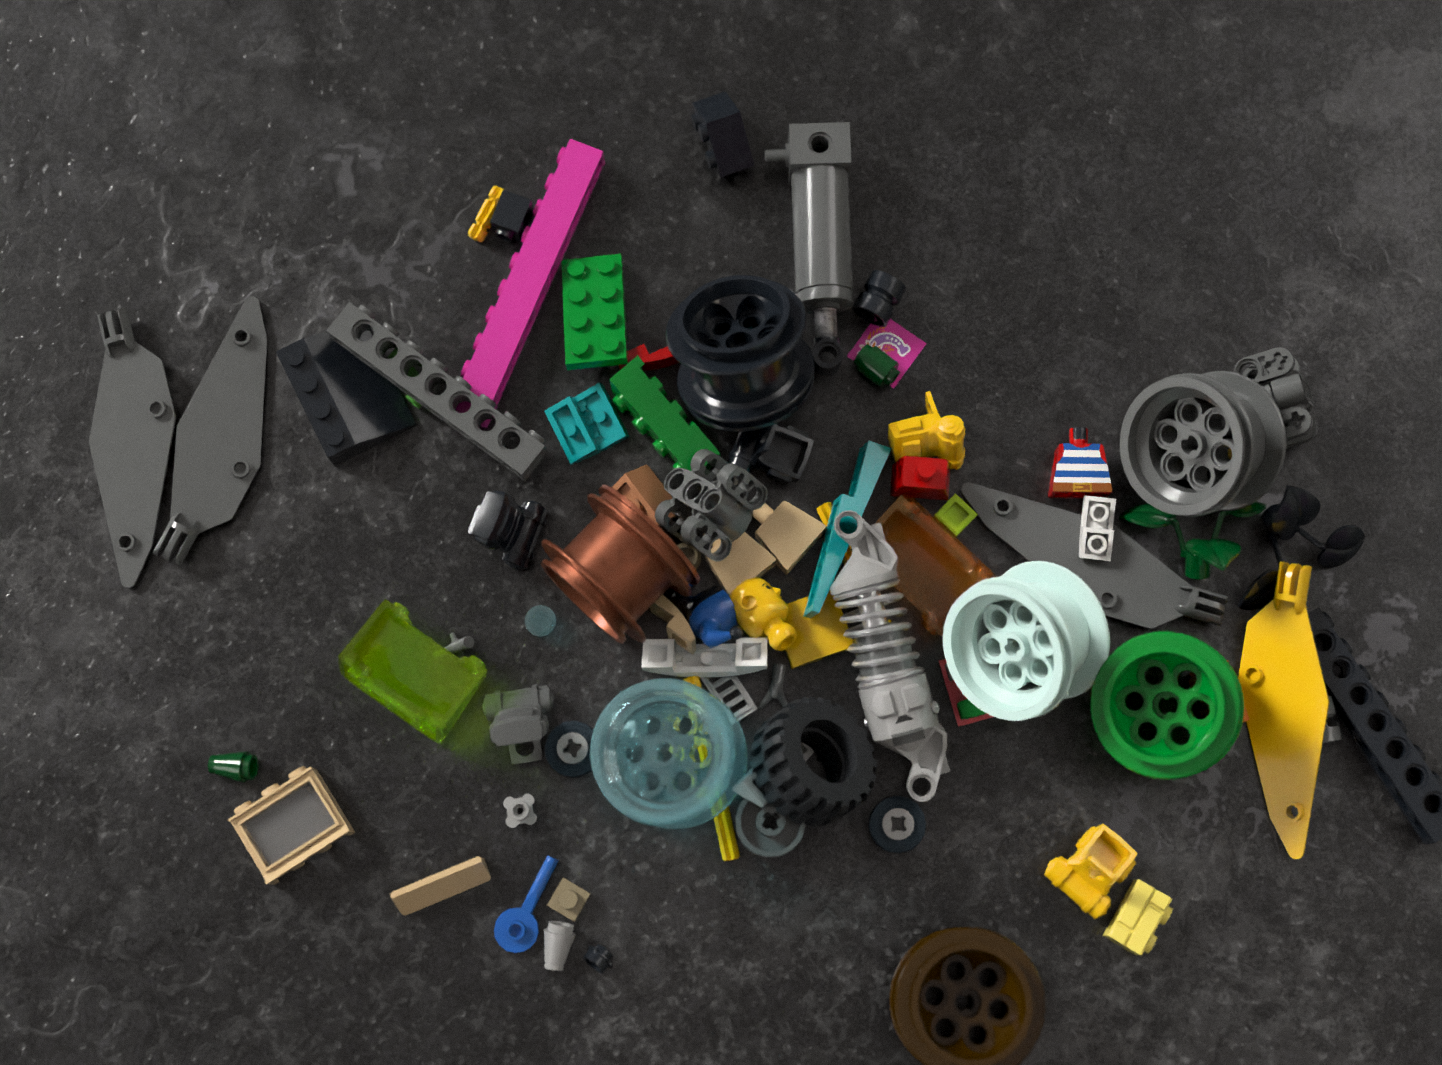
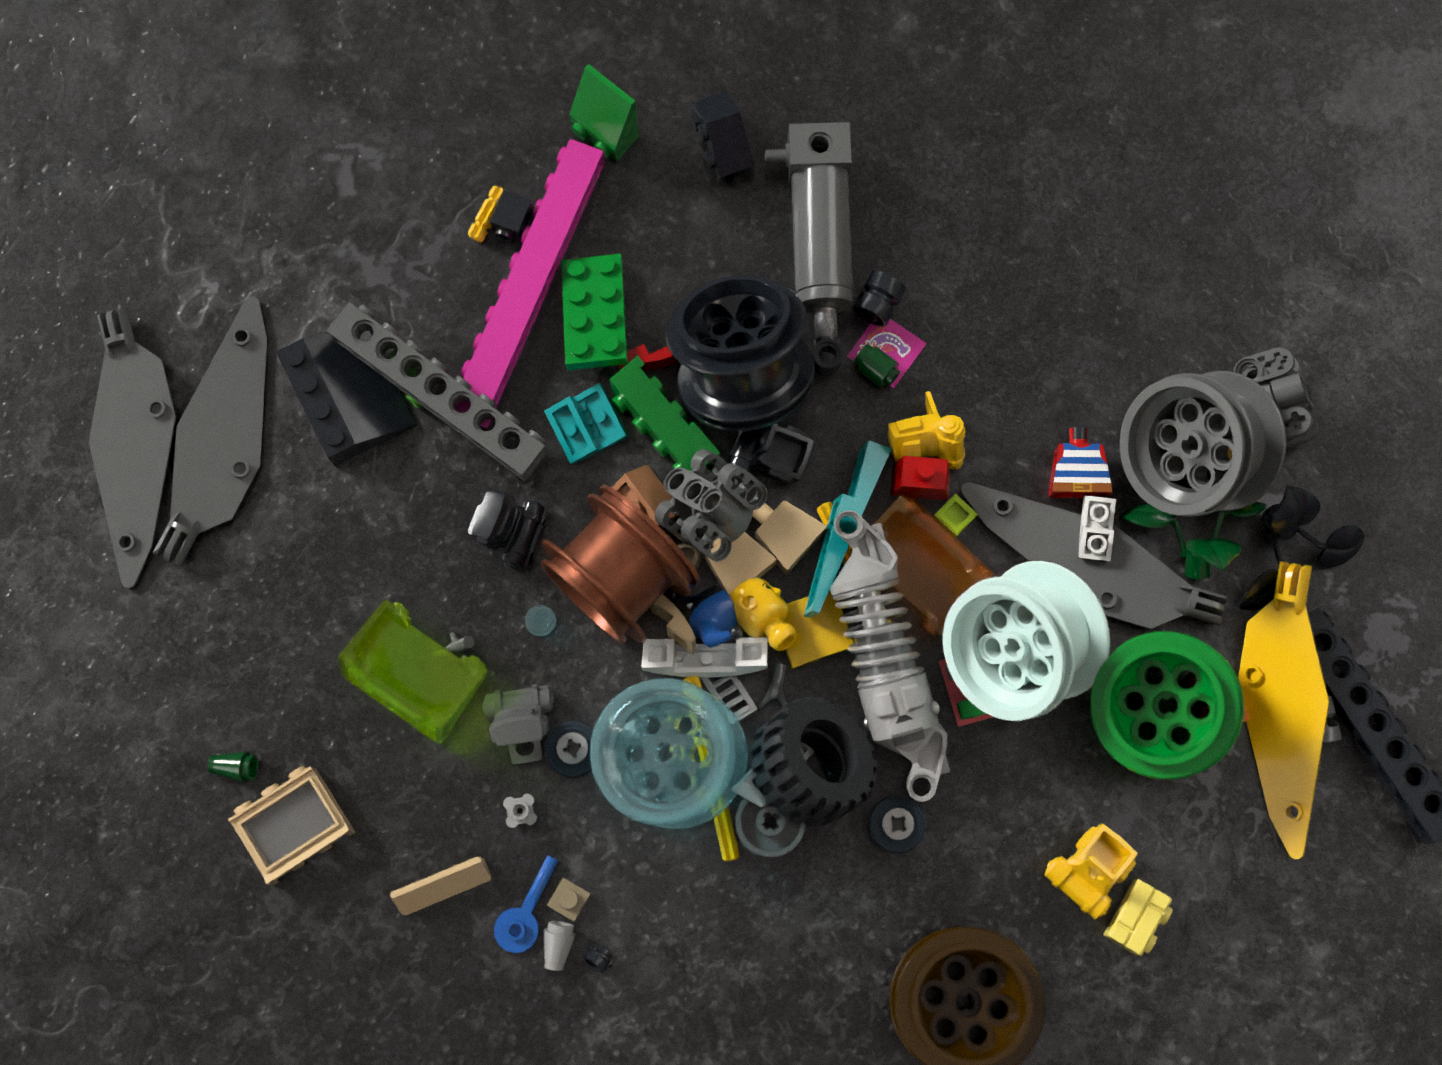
(604, 114): none -> green slope

